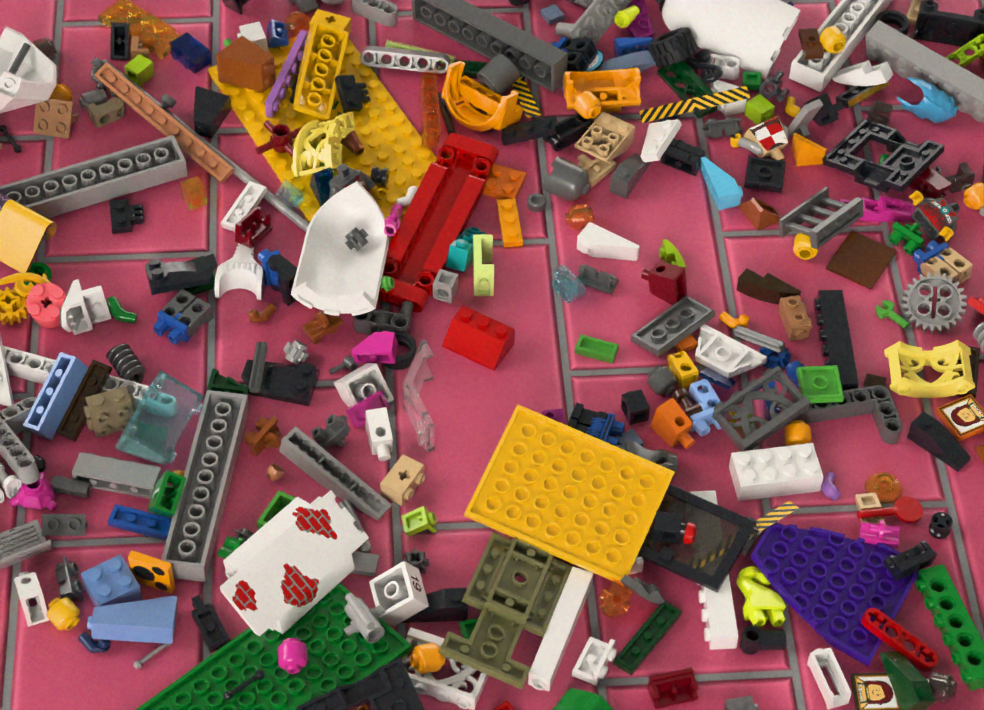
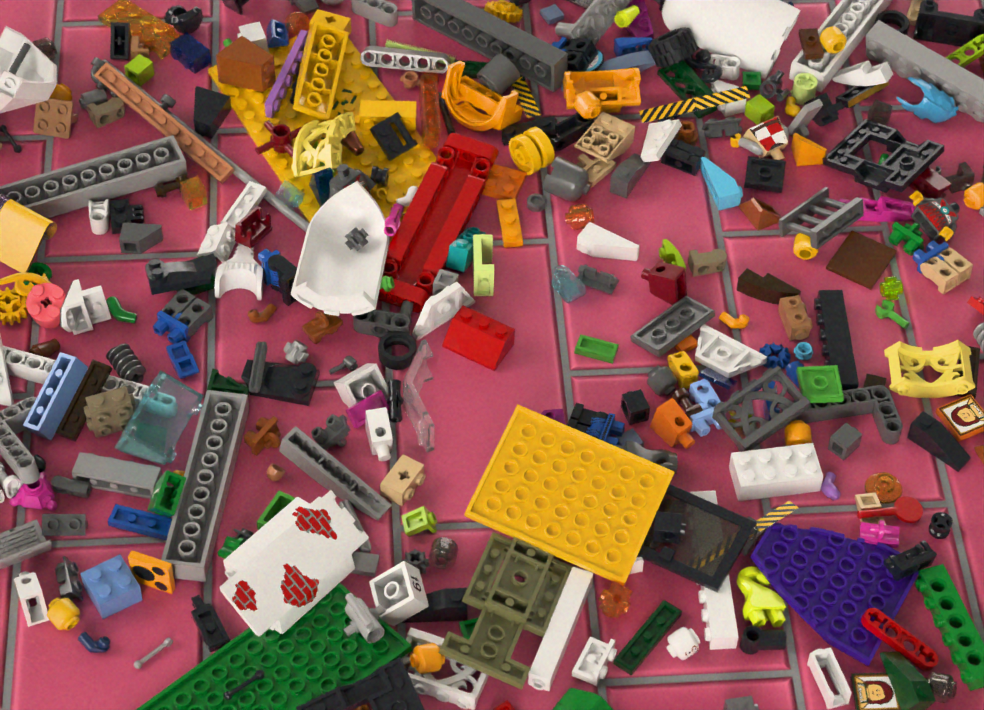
(46, 348): none -> reddish brown cone
(99, 216): none -> white piece
(135, 621): medium blue slope -> none
(138, 238): none -> dark grey slope
(162, 190): none -> dark brown bar
(182, 359): none -> blue slope
(184, 20): none -> black hair
(218, 240): none -> white bracket
(292, 655): dark pink head -> none
(351, 93): black hinge -> none
(374, 112): none -> yellow brick
(377, 348): dark pink slope -> none
(389, 140): none -> black plate
(395, 400): none -> black pin
(410, 79): none -> nougat plate
(441, 308): none -> white wing
(443, 553): none -> clear smoke head
(504, 10): none -> yellow gear
(531, 150): none -> yellow wheel
(648, 592): dark grey slope -> none
(673, 688): dark red hinge -> none
(683, 643): none -> white head
(687, 133): none -> dark orange piece
(690, 533): red tile -> none
(706, 262): none -> dark tan leg
(759, 339): axle -> none
(803, 351): none -> medium azure plate
(804, 87): none -> yellowish green piece
(845, 441): none -> dark grey brick
(891, 288): none -> clear neon green gear
(952, 304): light grey gear -> none

